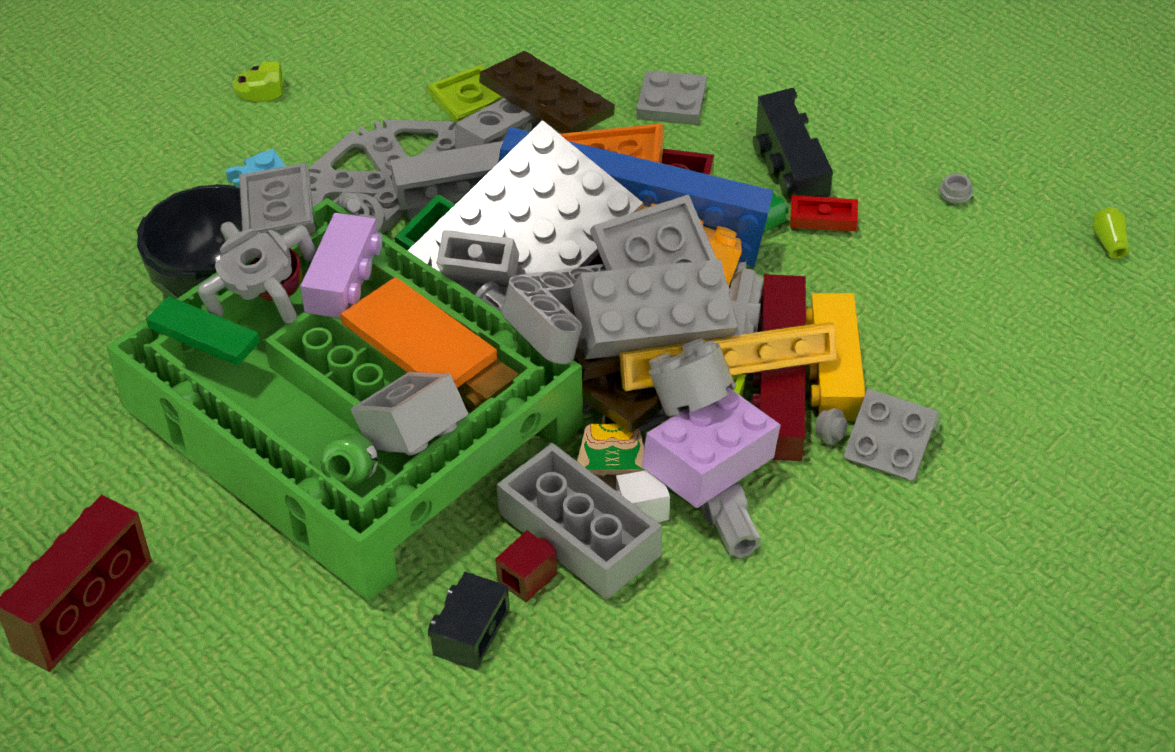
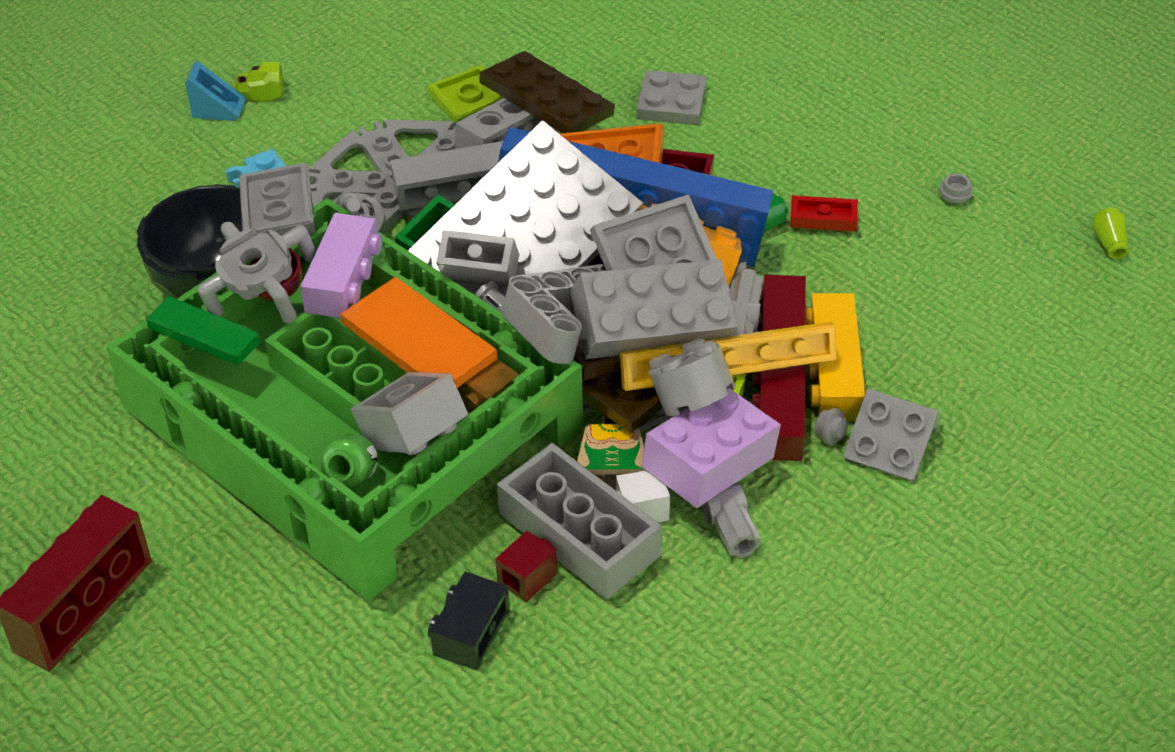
(212, 96): none -> dark azure slope
(787, 147): black wedge -> none

